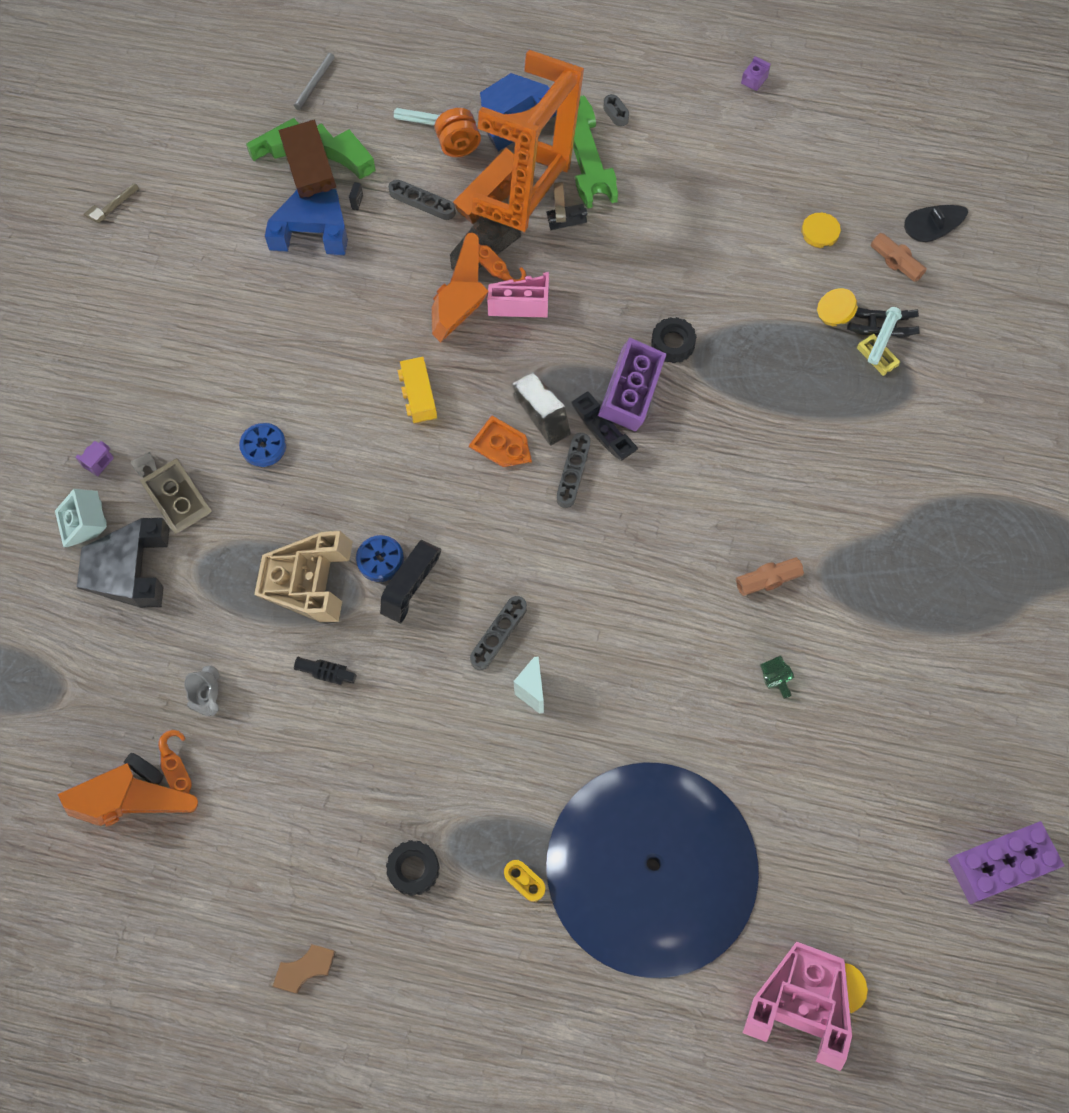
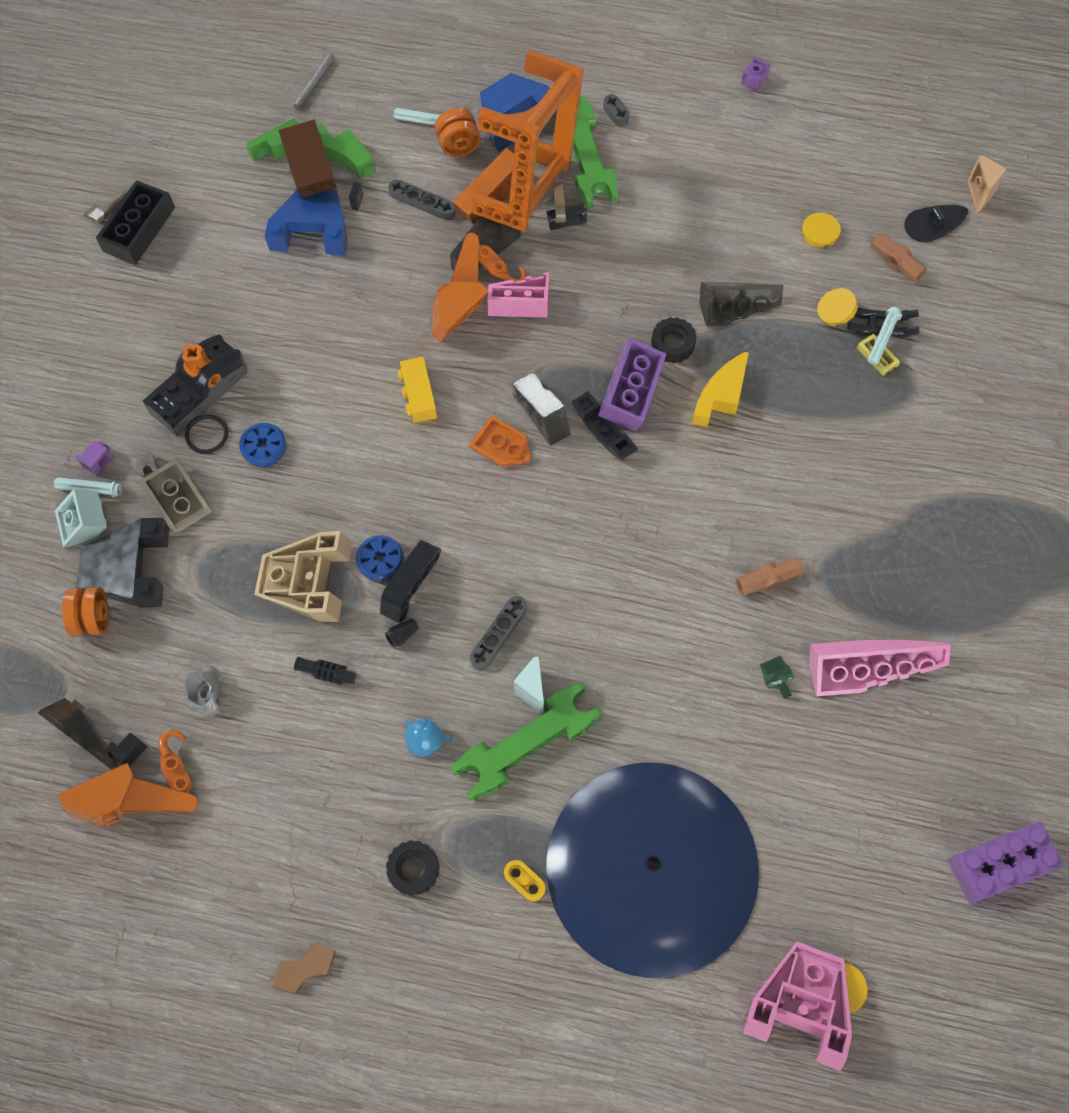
(78, 726): none -> clear smoke wedge
(85, 612): none -> orange wheel
(104, 488): none -> light aqua axle
(128, 749): none -> black panel
(135, 222): none -> black brick
(144, 769): black tyre -> none
(199, 380): none -> black piece
(205, 451): none -> black tyre
(401, 632): none -> black cone
(424, 737): none -> dark azure hair
(495, 761): none -> bright green piece
(576, 470): dark grey beam -> none
(721, 391): none -> yellow slope
(733, 301): none -> clear smoke wedge
(865, 663): none -> bright pink wedge
(984, 181): none -> light nougat slope

